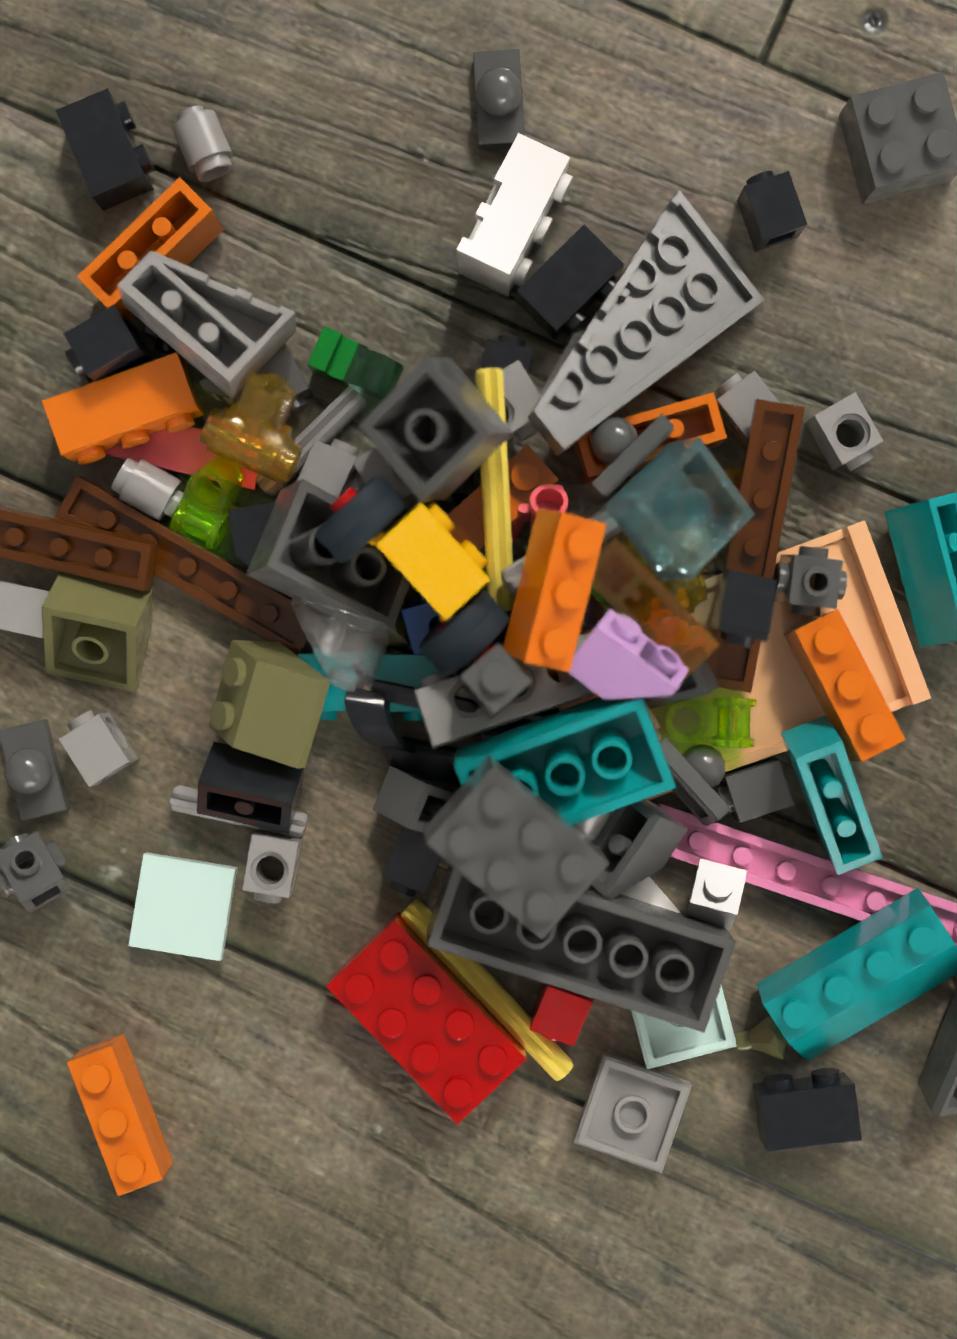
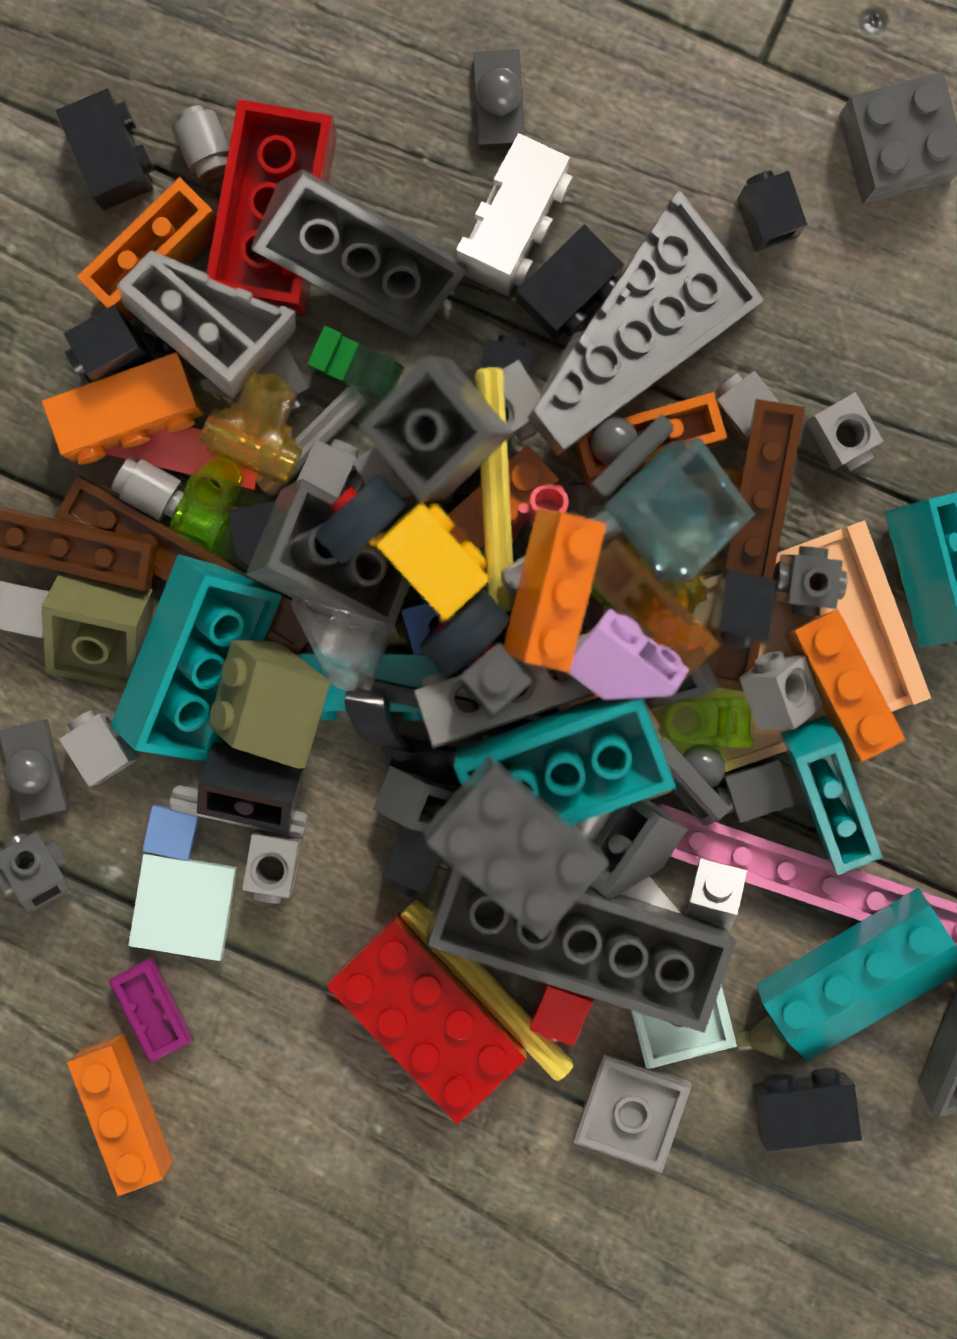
(151, 1010): none -> magenta plate
(170, 833): none -> medium blue tile
(183, 657): none -> teal slope
(263, 150): none -> red brick
(356, 253): none -> dark grey slope
(781, 691): none -> light grey brick

